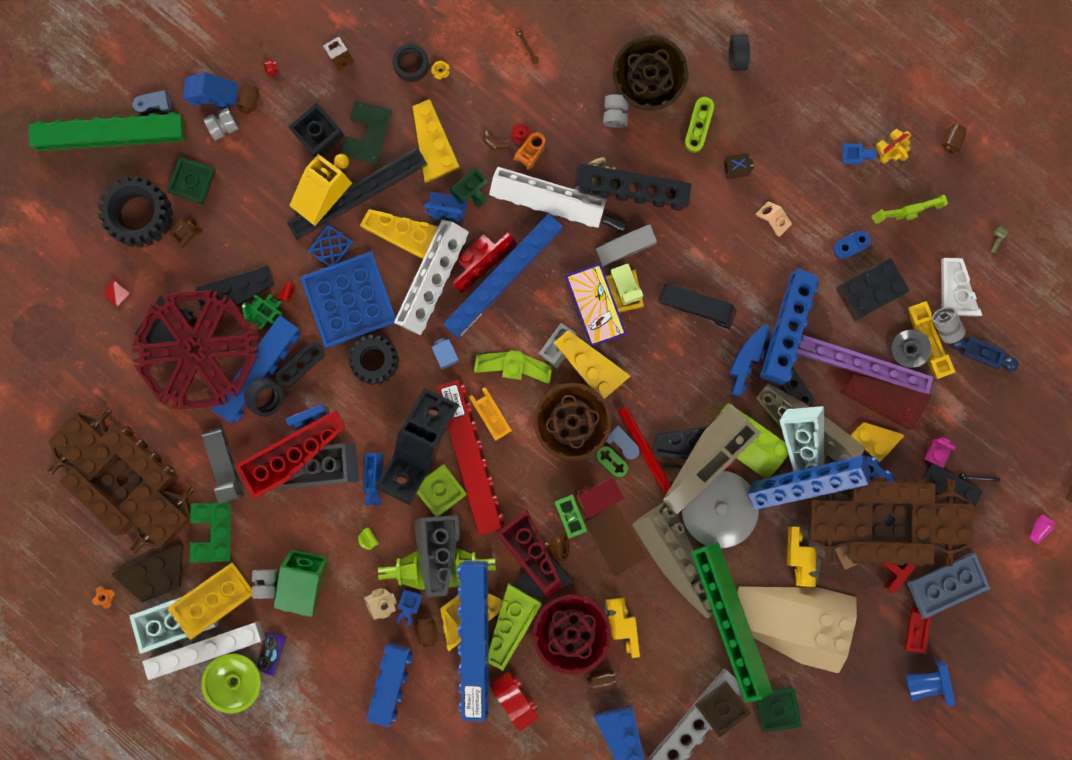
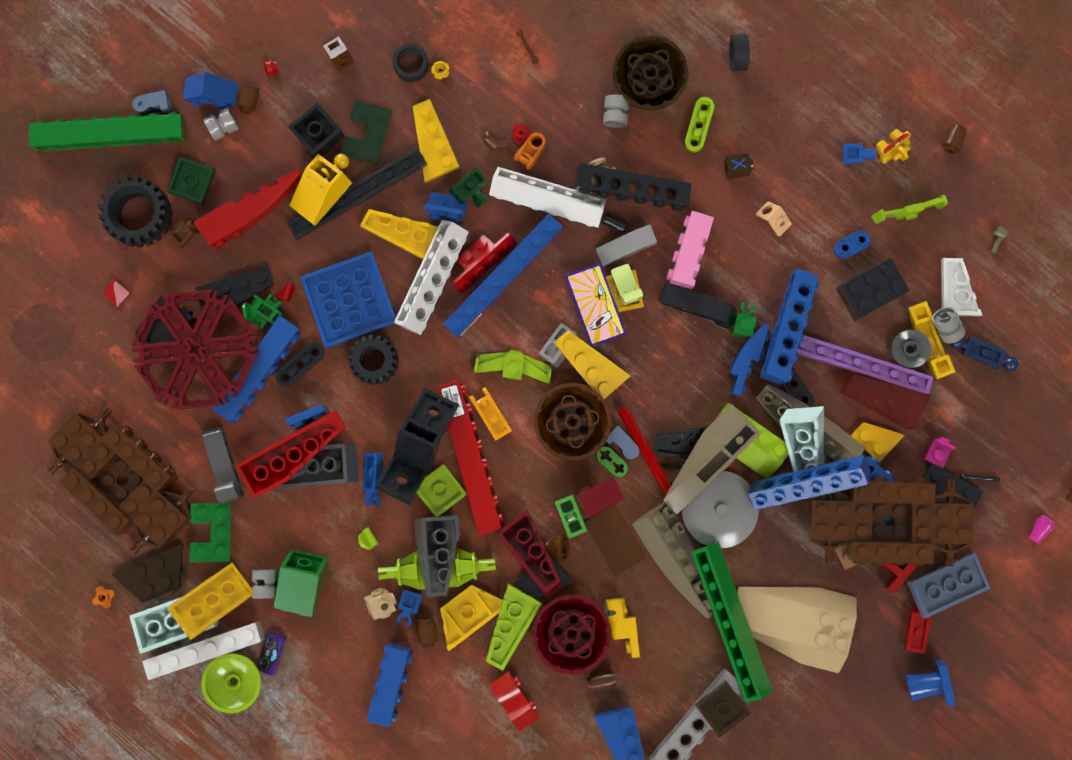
(235, 218): none -> red wedge
(274, 403): black tyre -> none
(319, 239): blue window -> none
(445, 353): medium blue brick -> none
(474, 640): blue brick -> none
(690, 250): none -> bright pink wedge
(743, 323): none -> green brick
(779, 710): dark green plate -> none
(803, 558): yellow plate -> none

